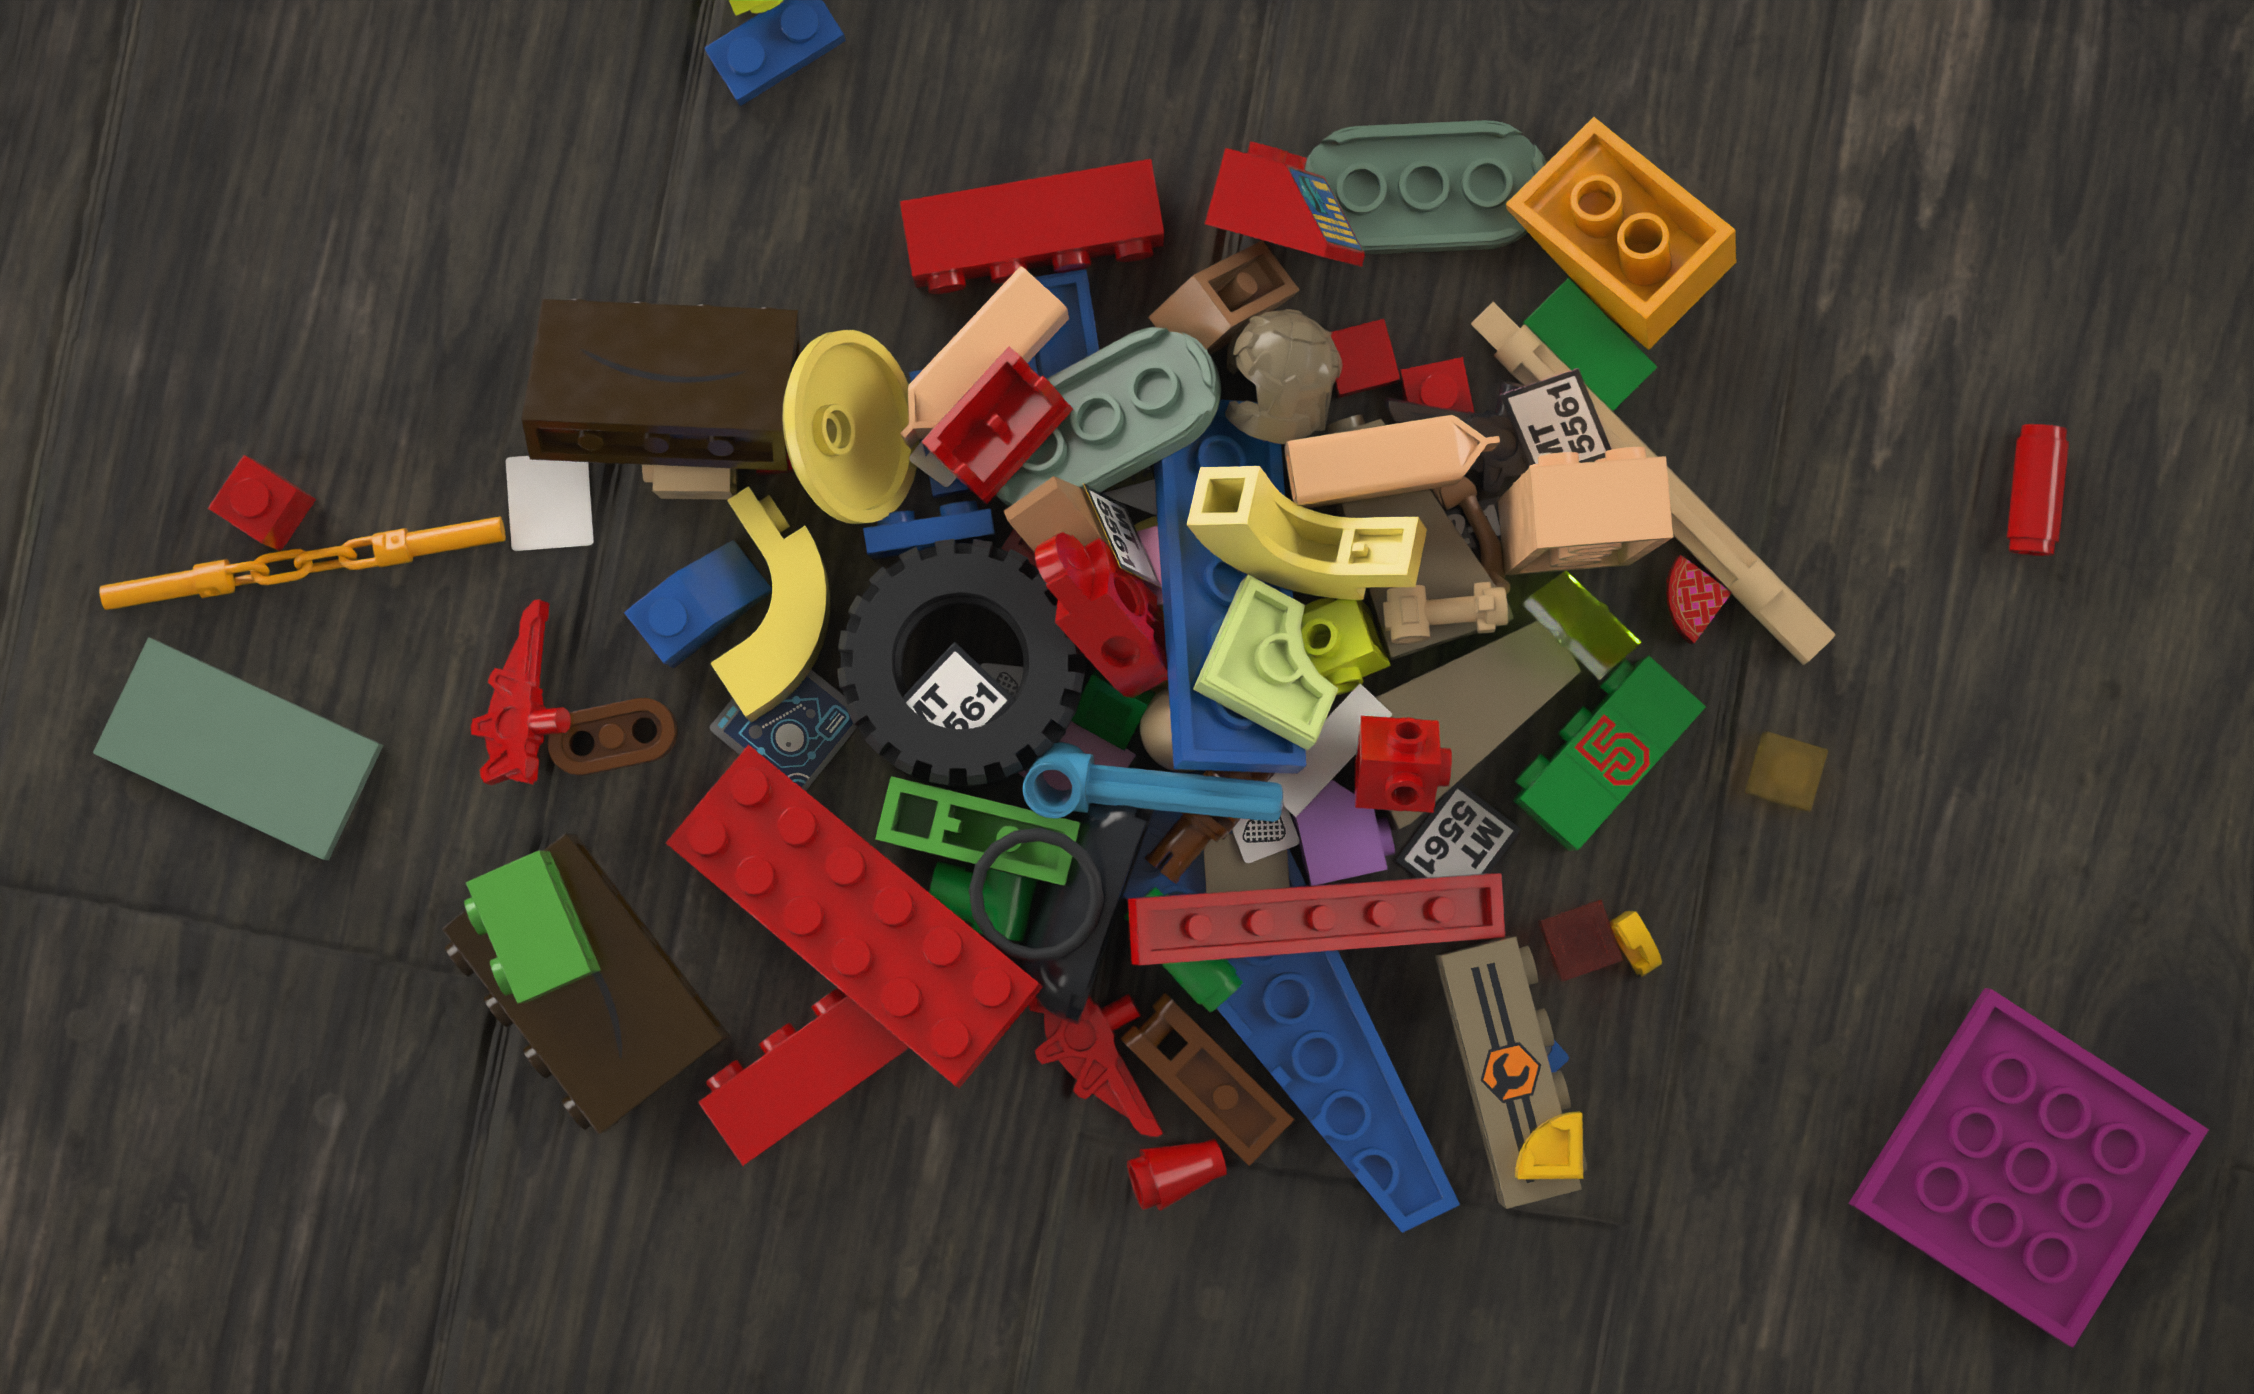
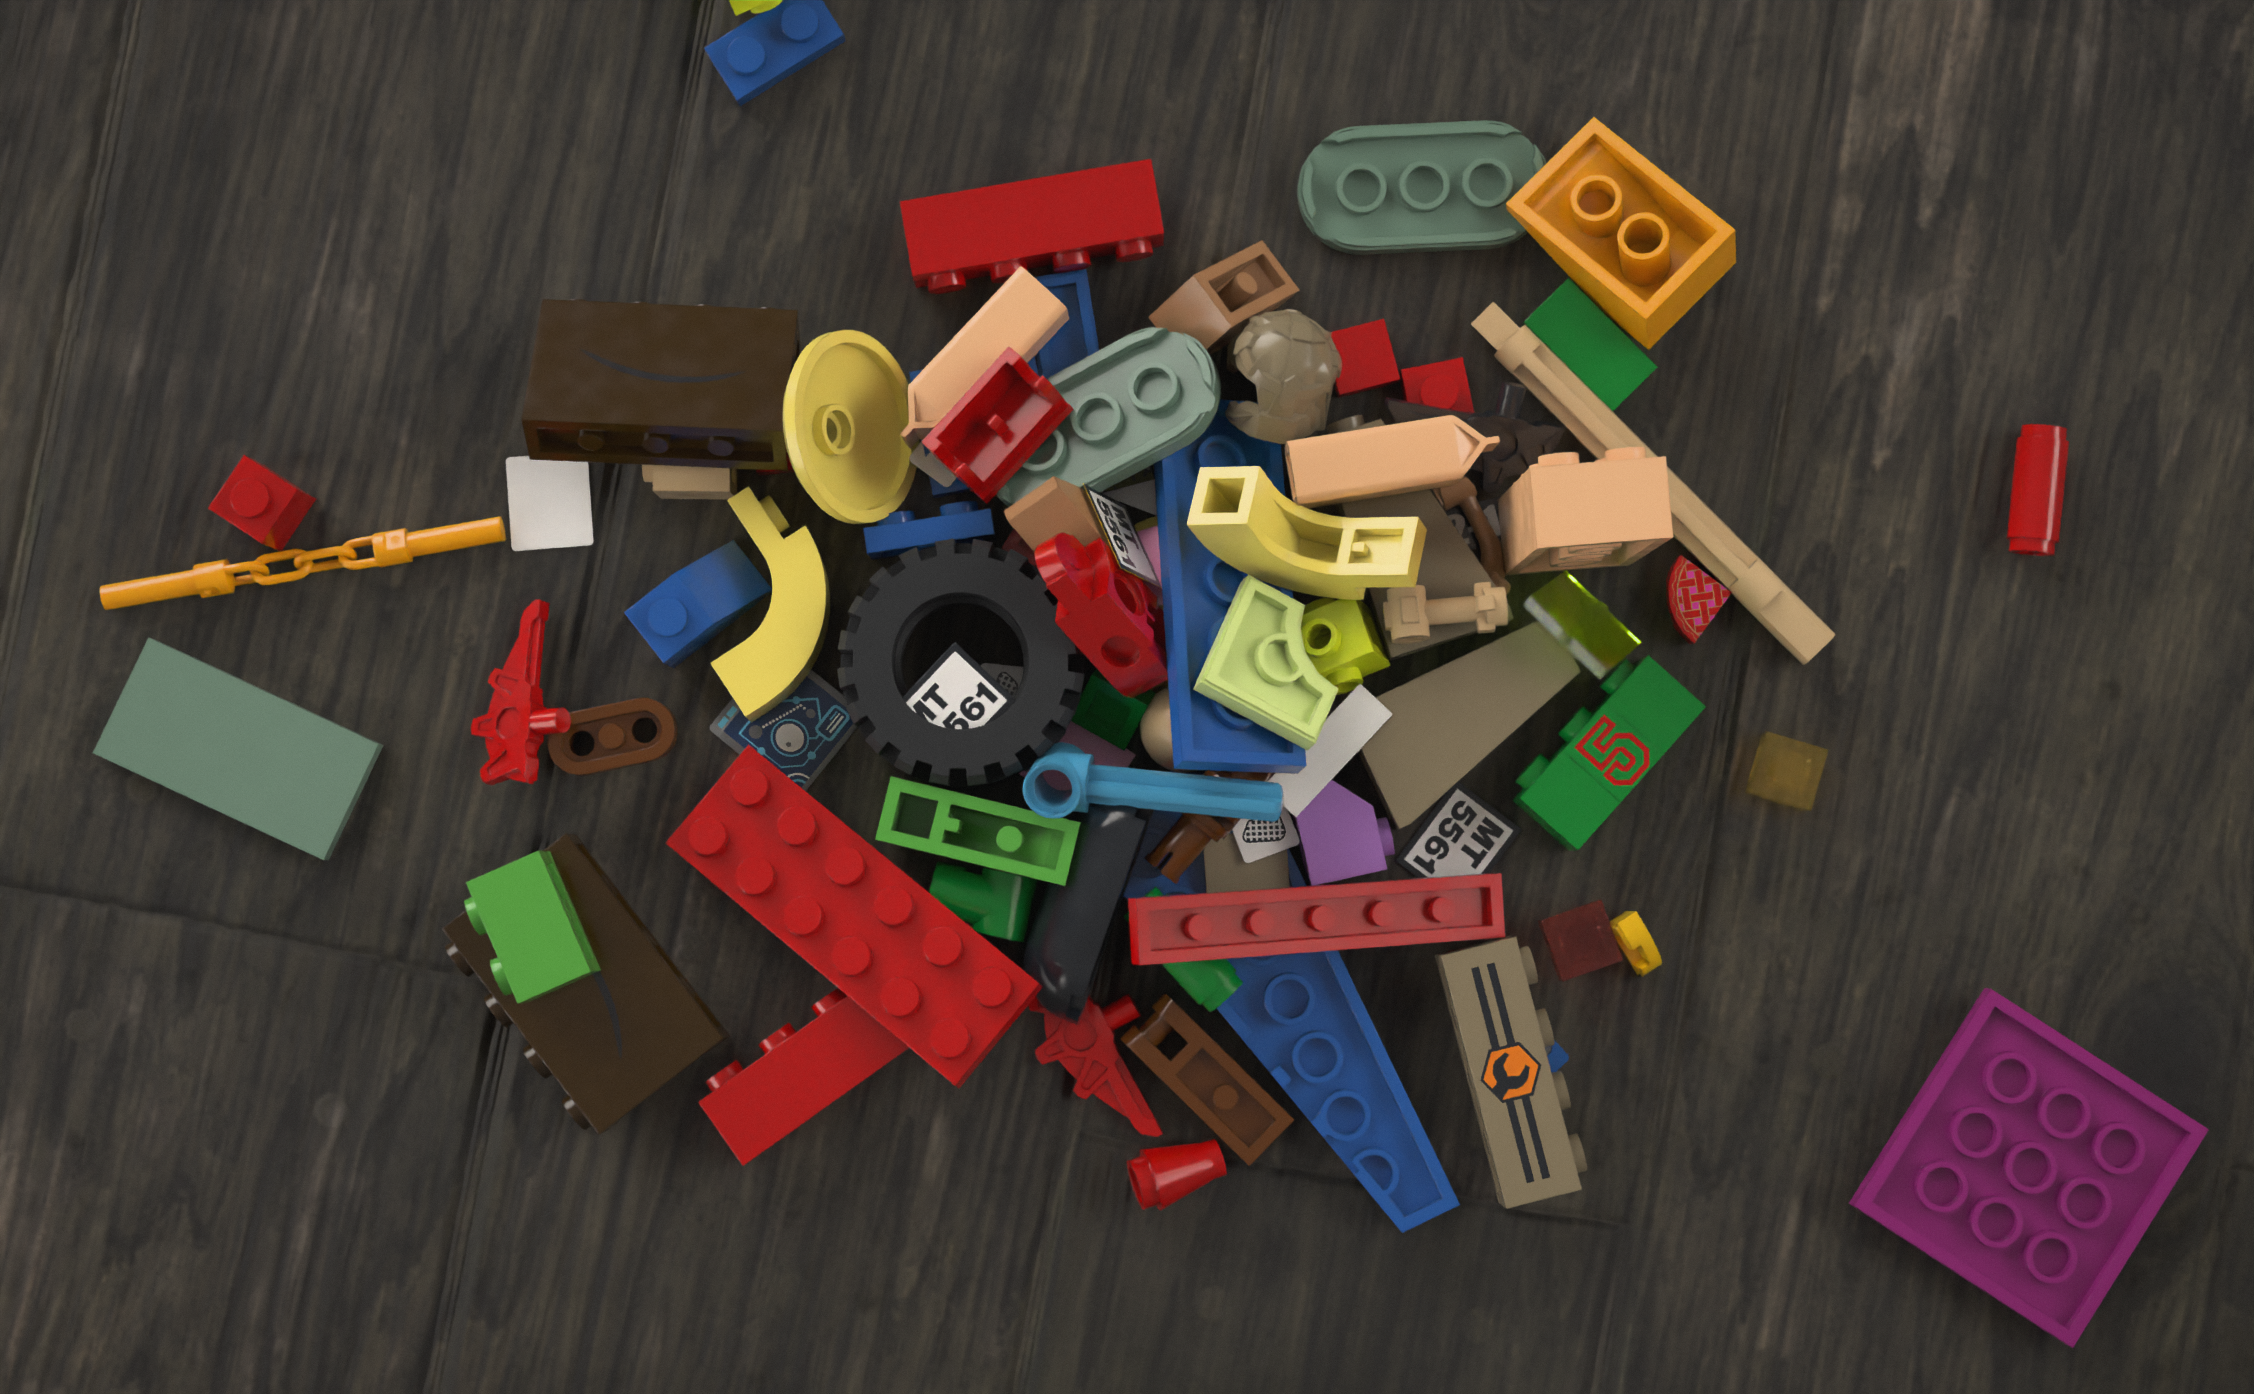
(1087, 865): black piece -> none
(1279, 202): red slope -> none
(1400, 764): red brick -> none
(1553, 1150): yellow tile -> none
(1556, 418): sticker -> none

